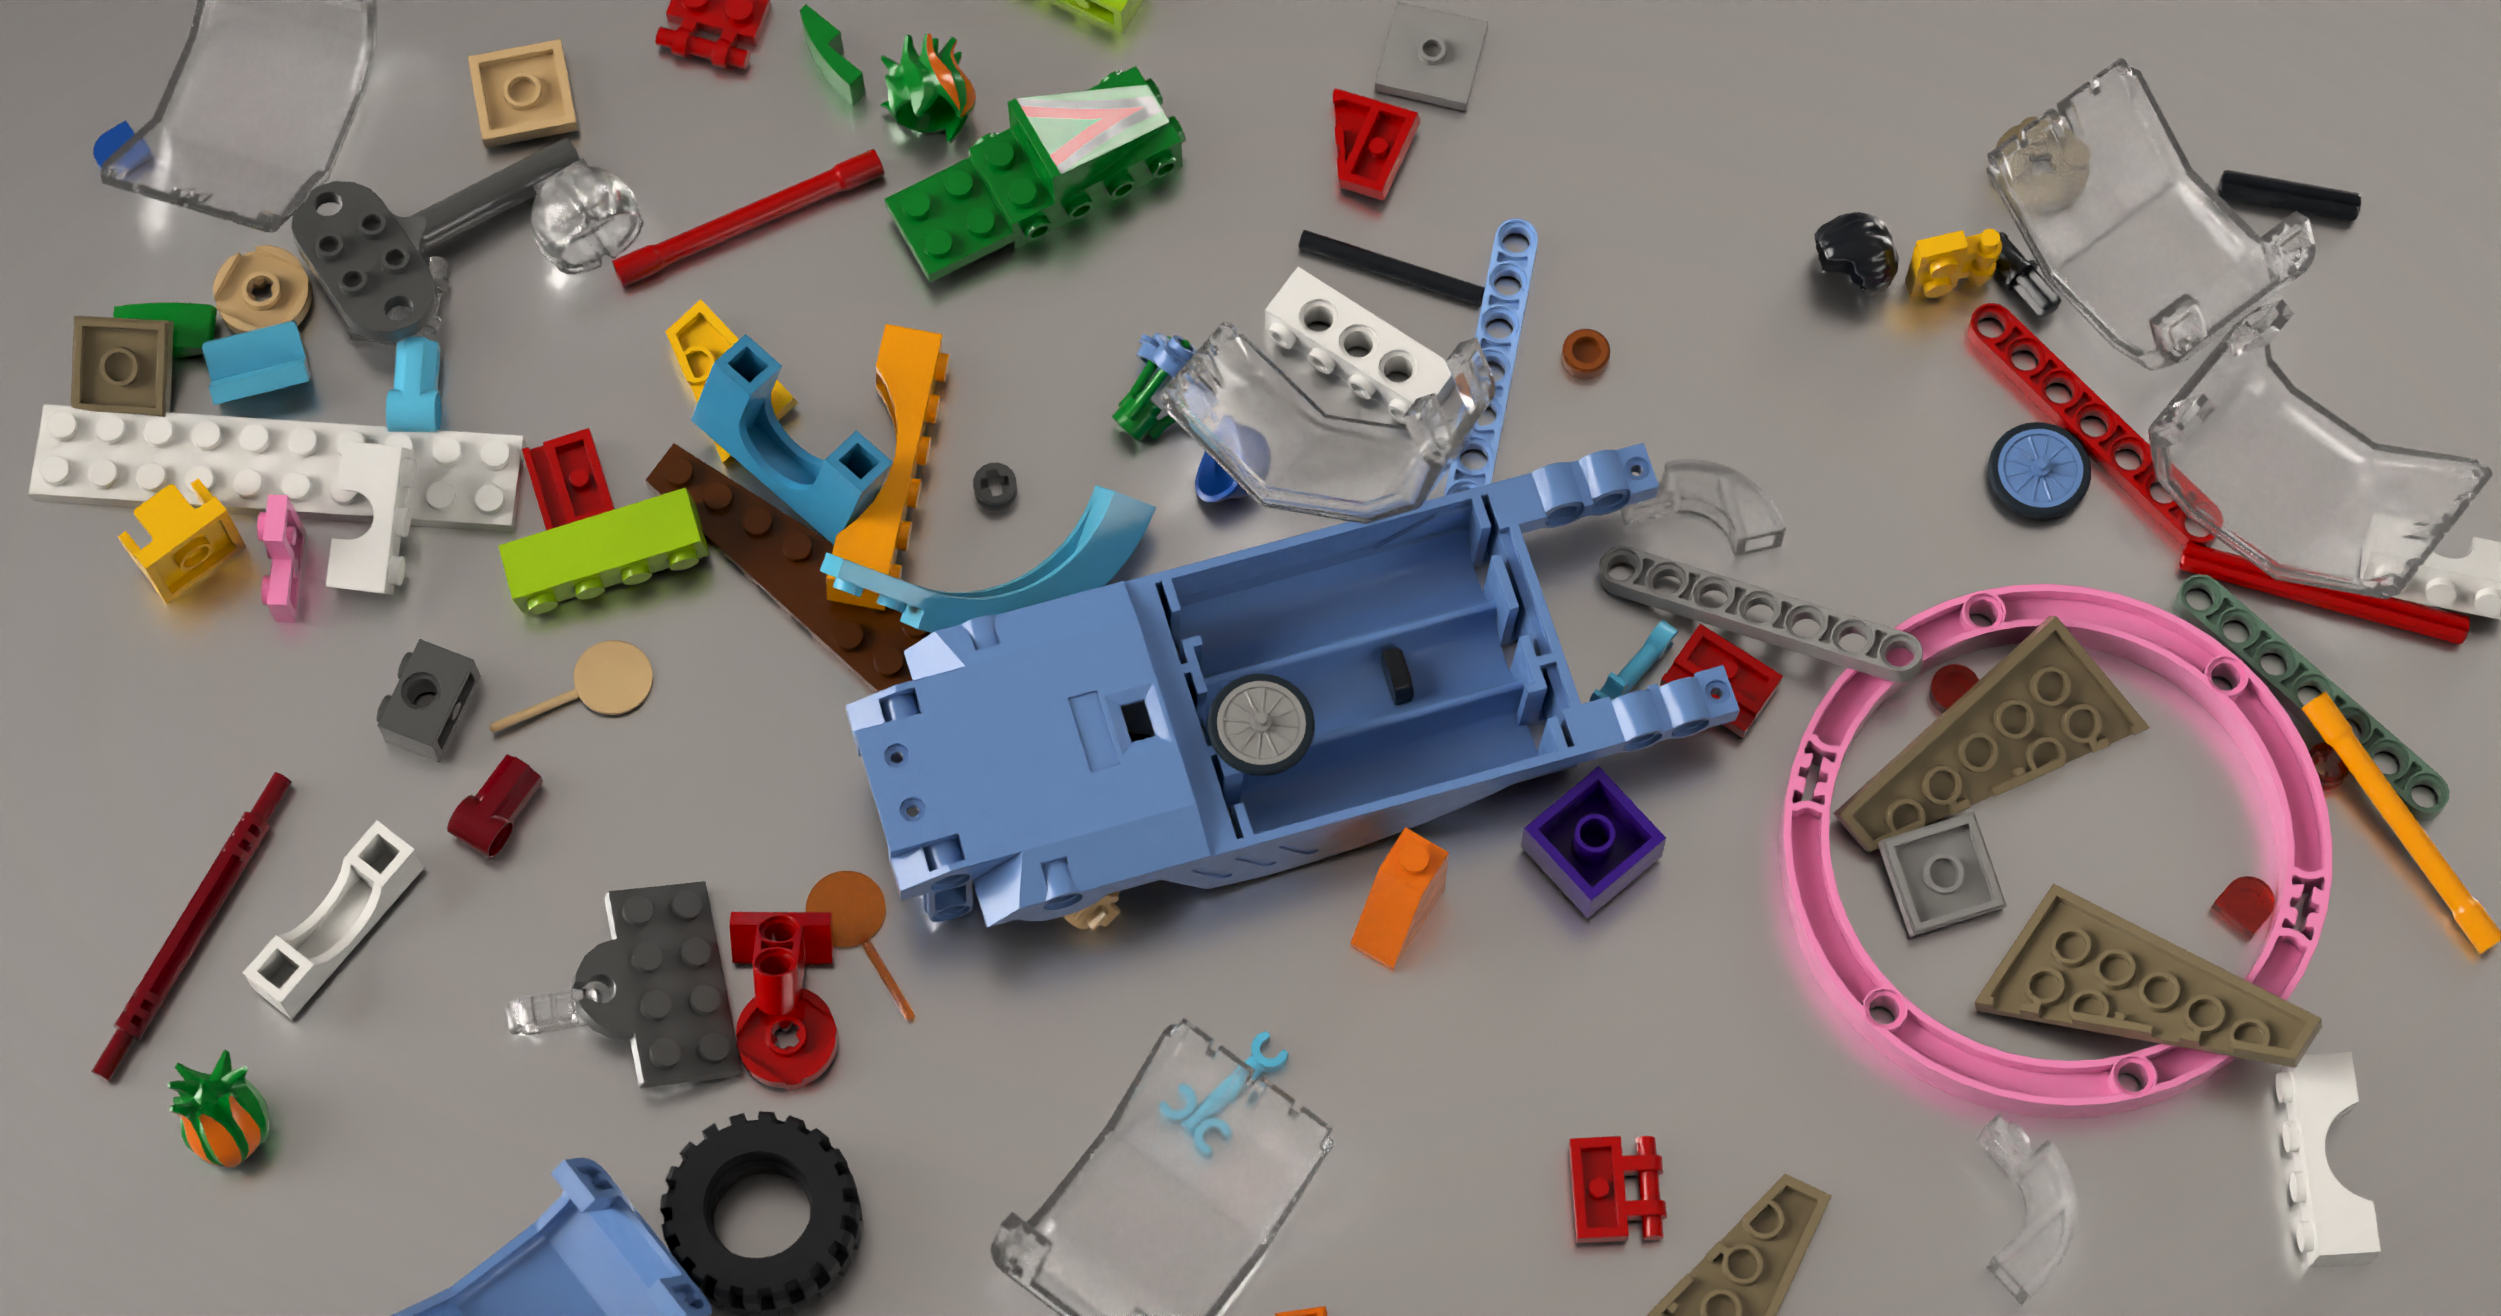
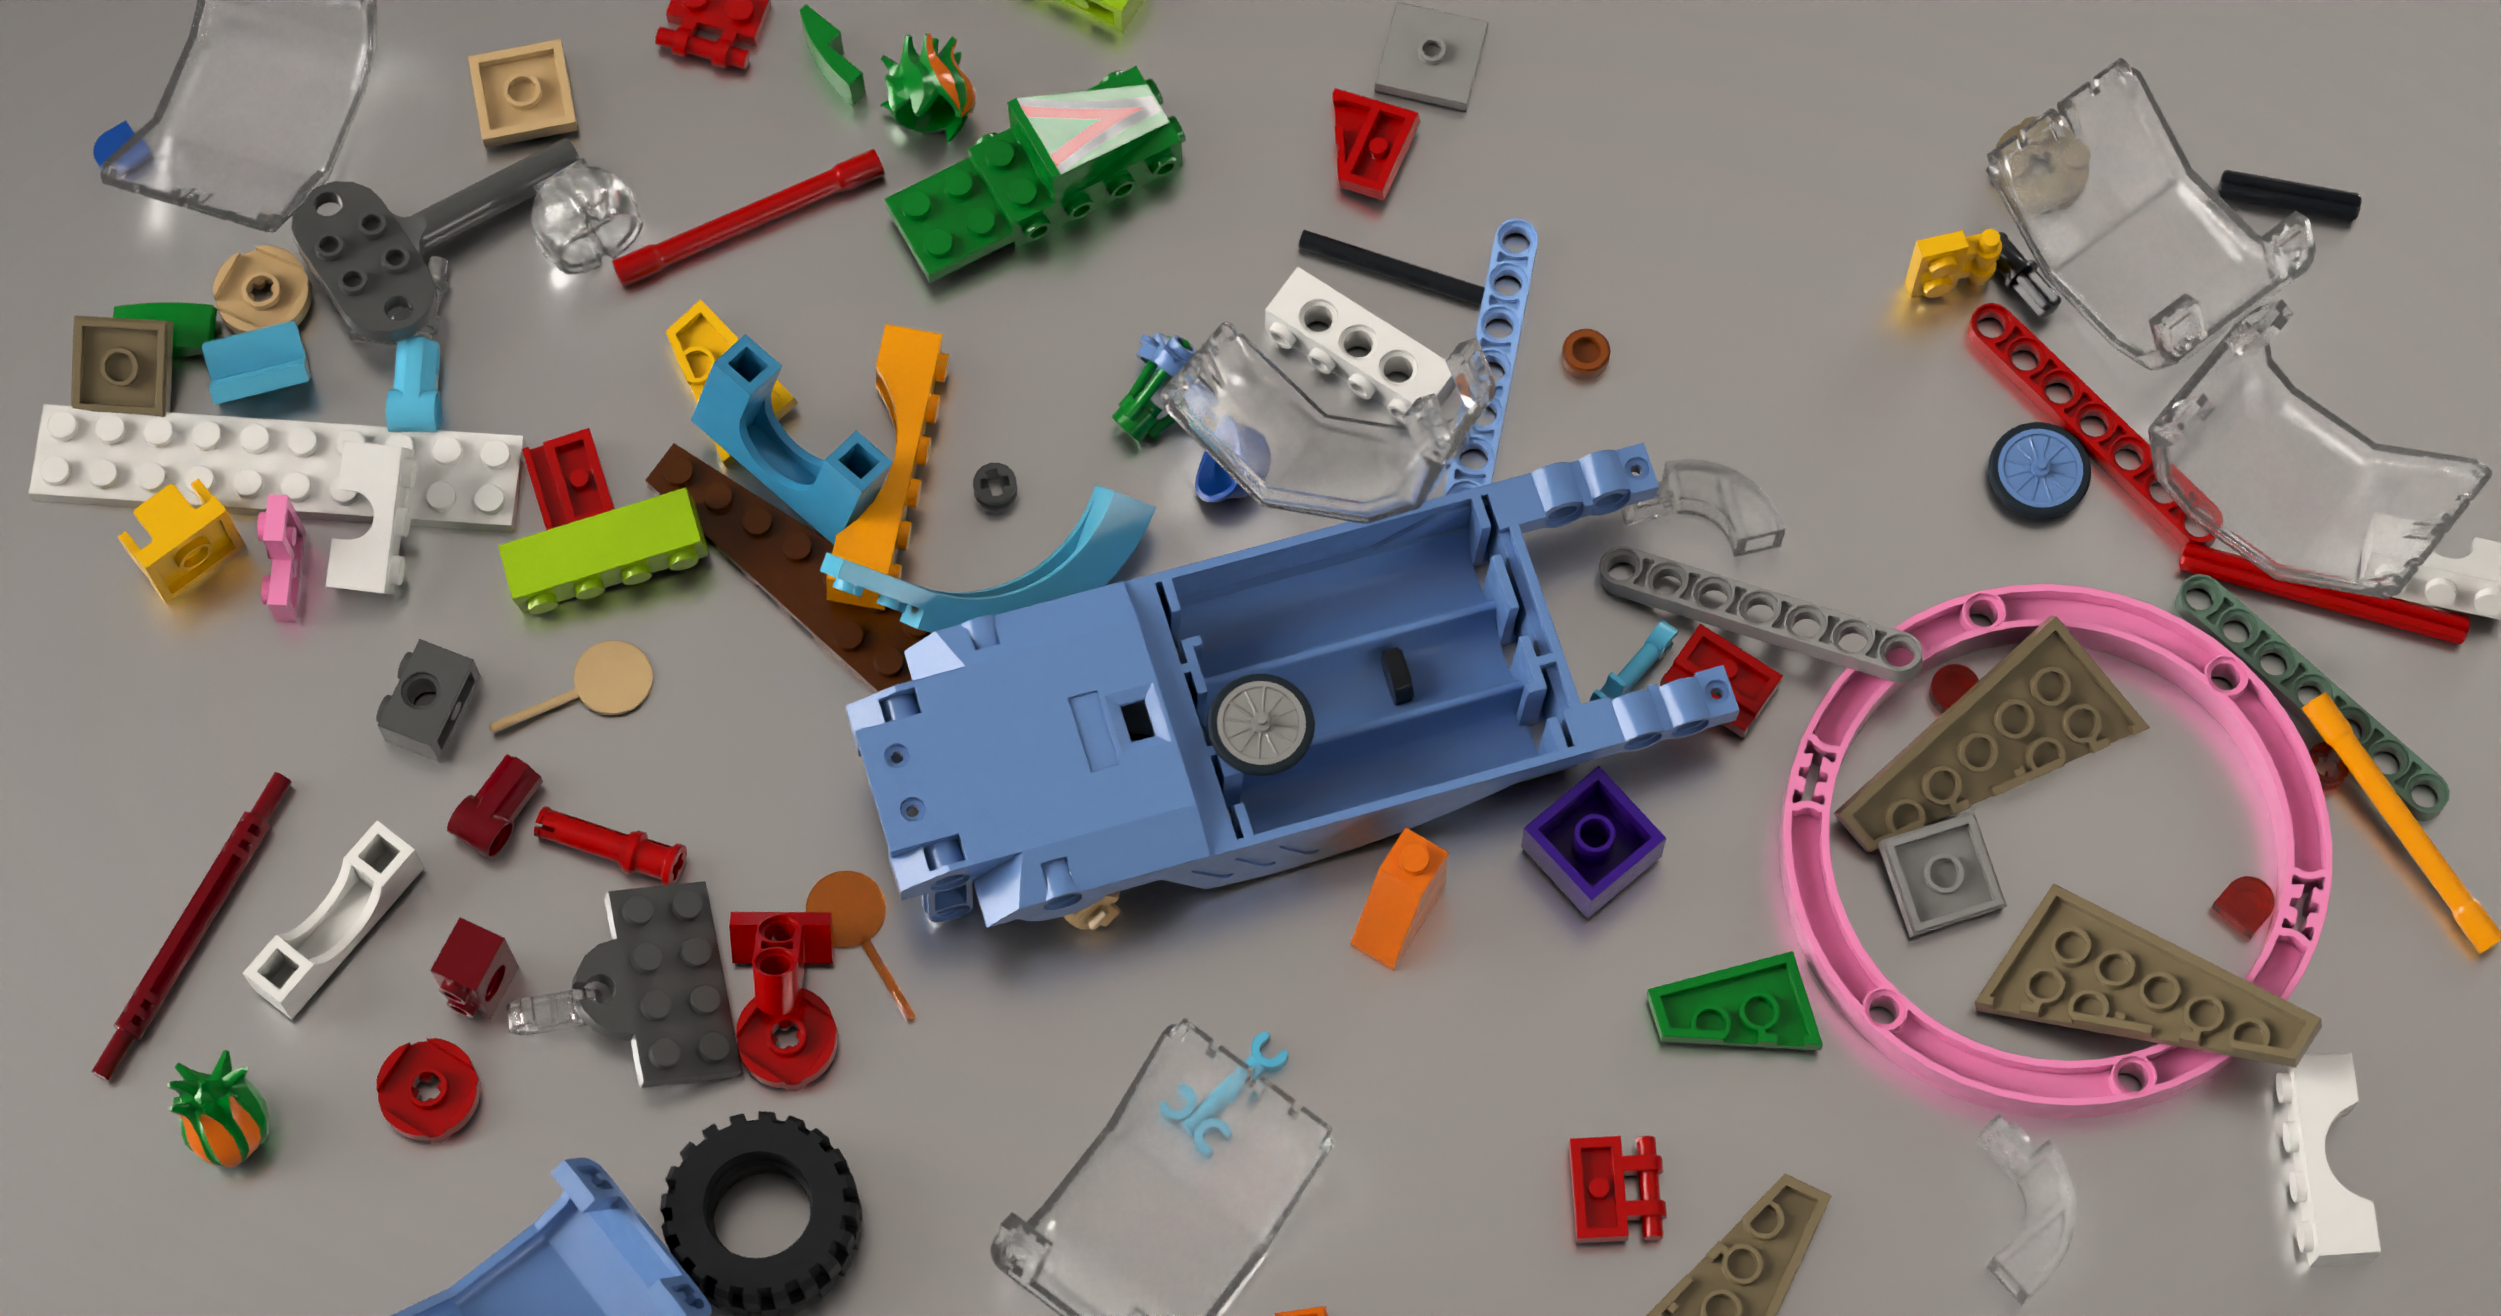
(436, 1117): none -> red plate
(474, 969): none -> dark red brick
(631, 851): none -> red pin
(1739, 1006): none -> green wing
(1860, 248): black hair -> none

